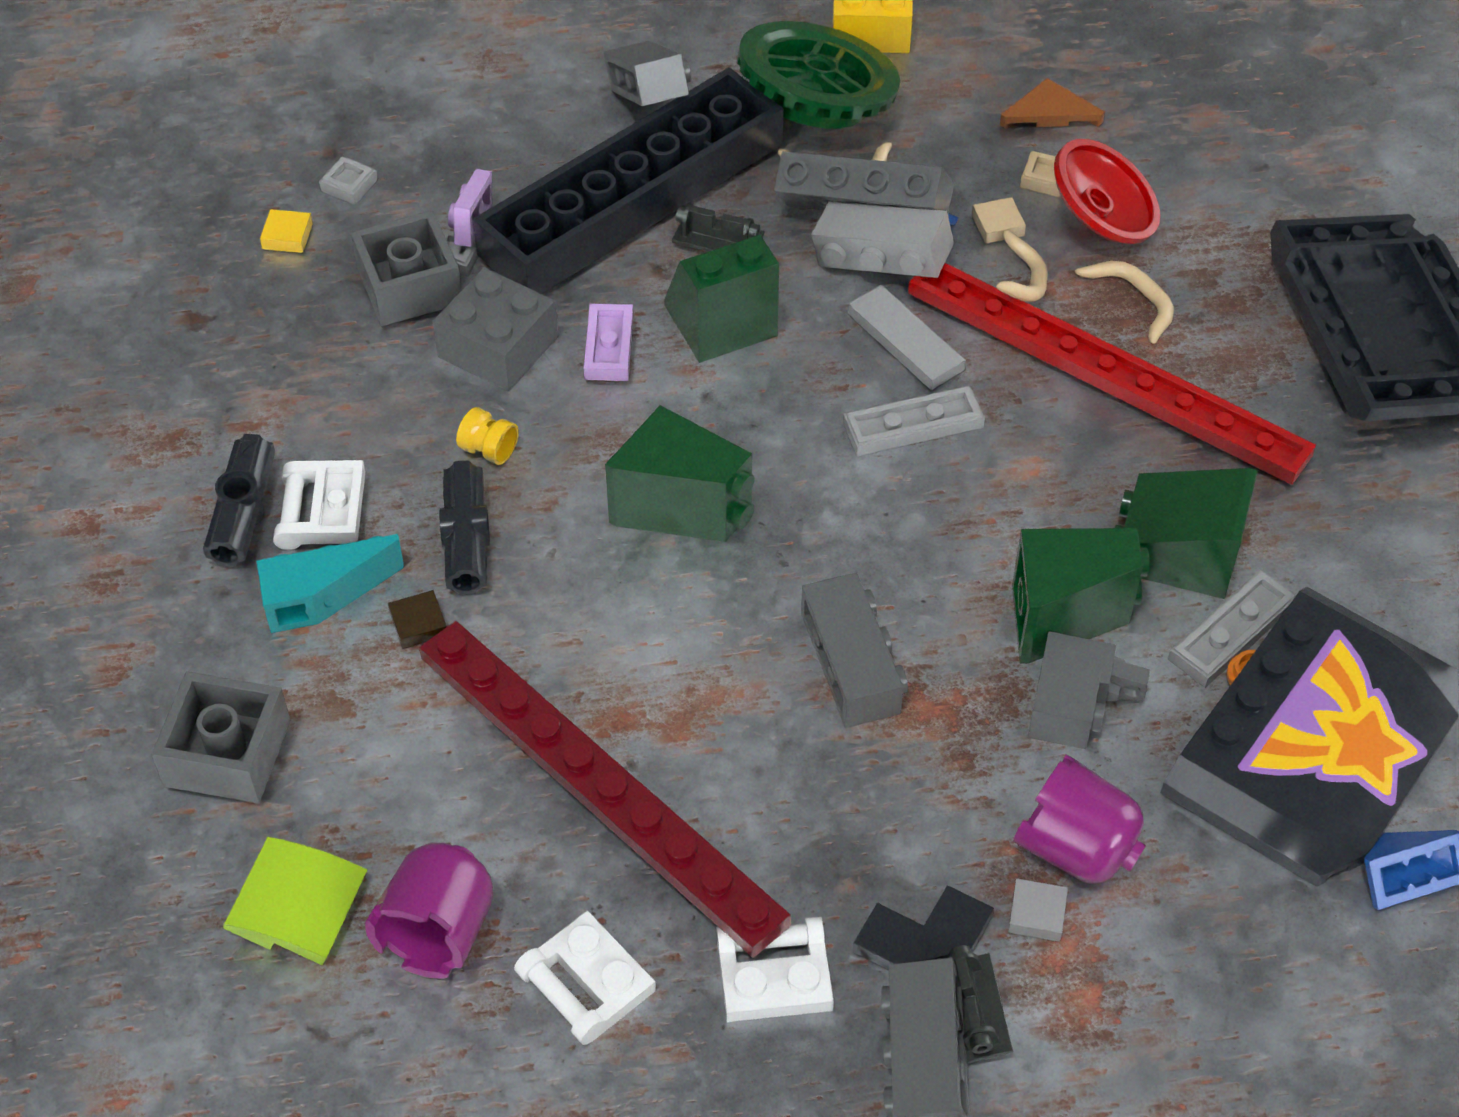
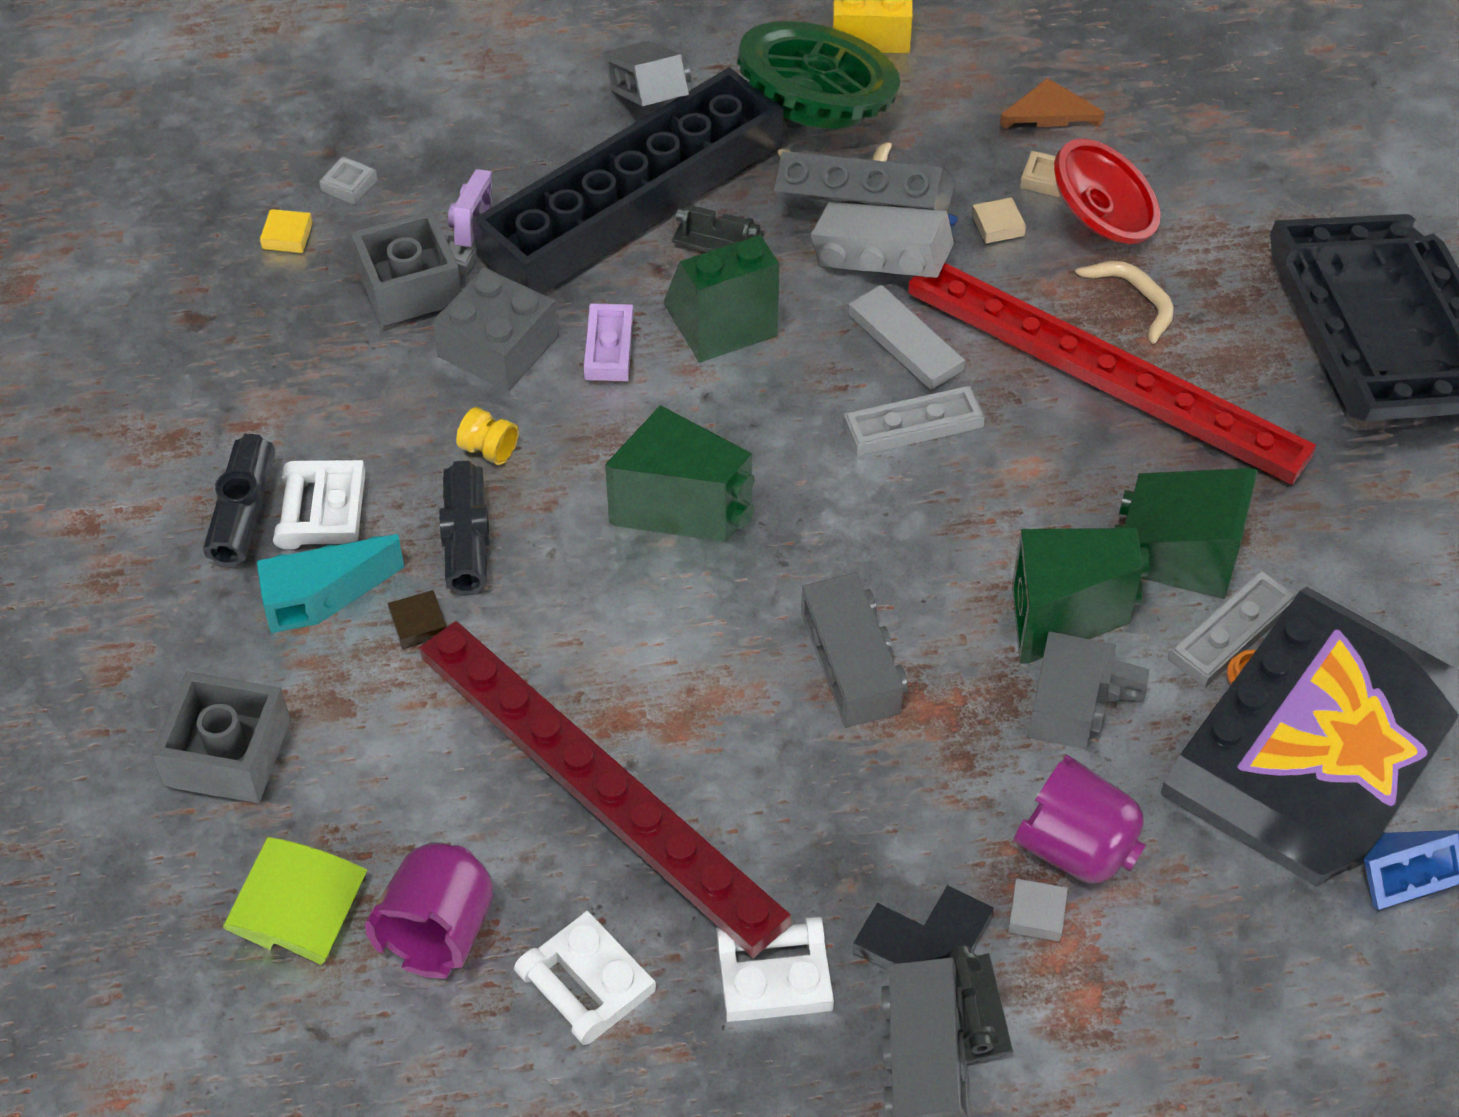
(1038, 269): tan animal -> none

